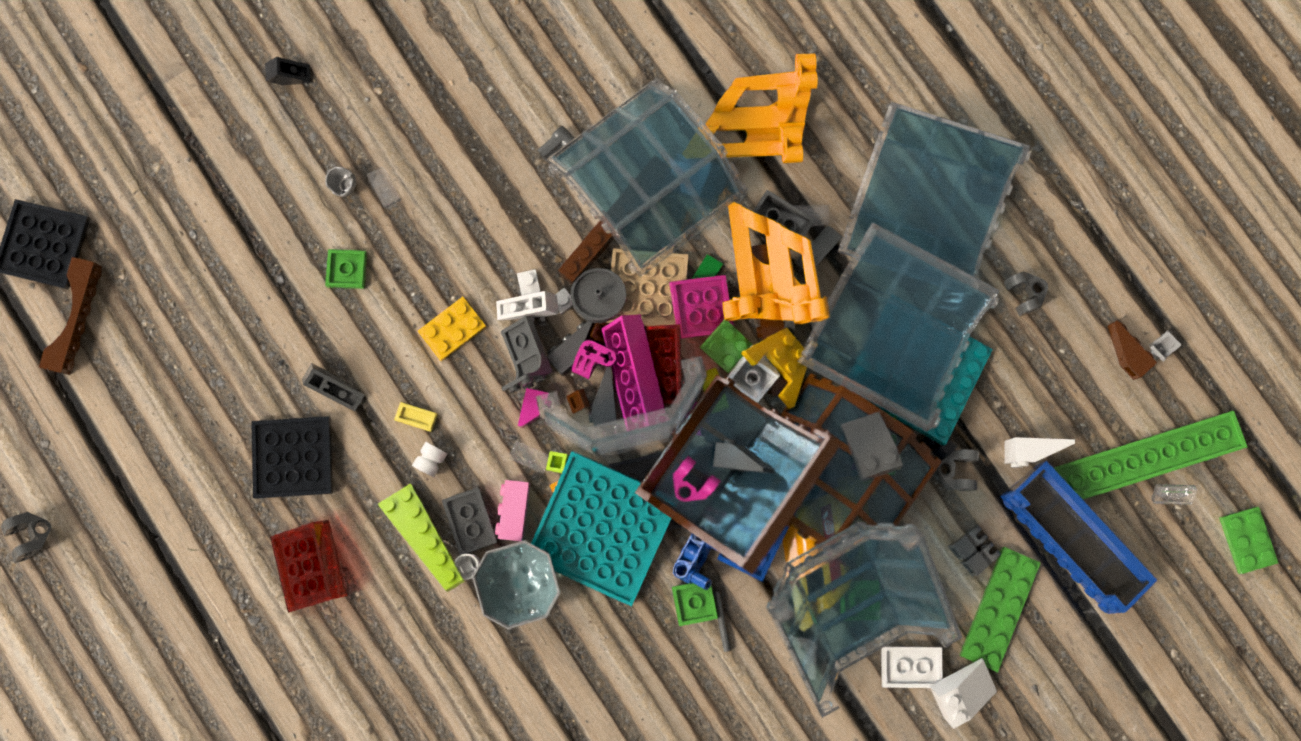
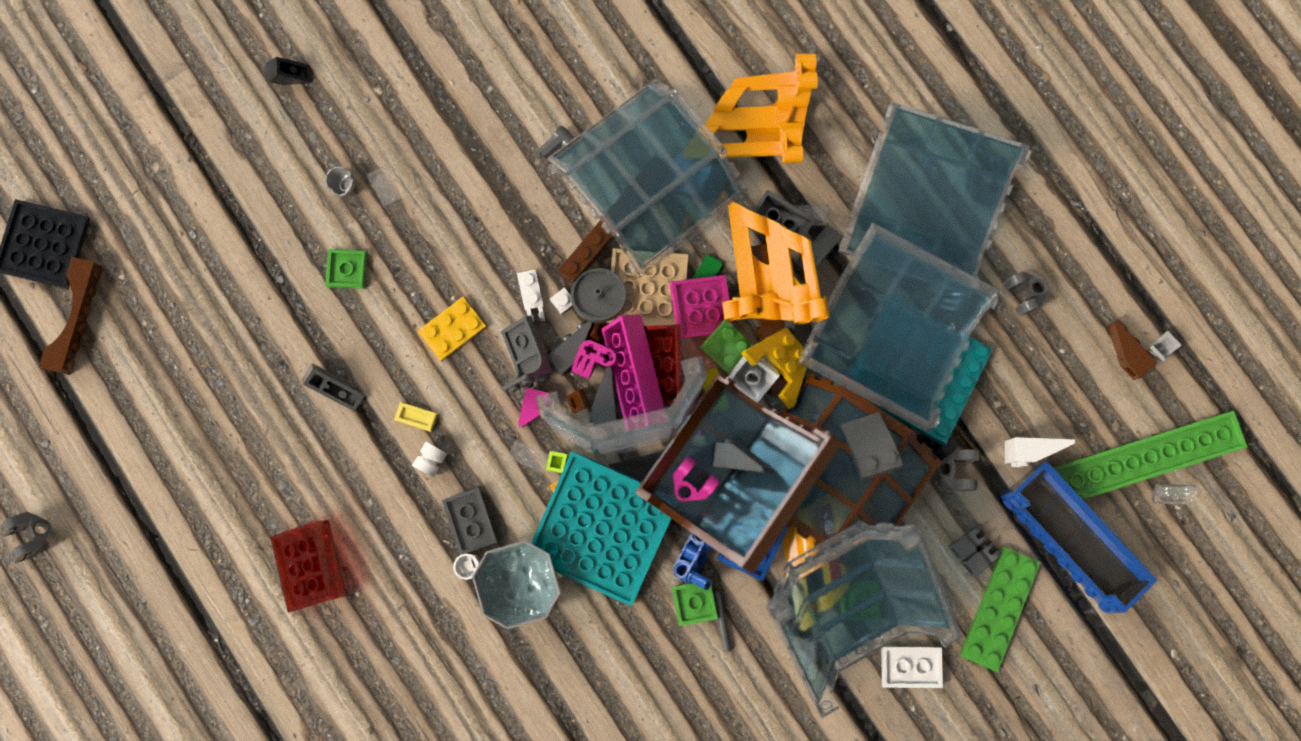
(291, 457): black plate -> none
(417, 528): lime wing -> none
(513, 510): bright pink brick -> none
(535, 304): white slope -> none
(964, 693): white slope -> none
(1248, 540): bright green plate -> none

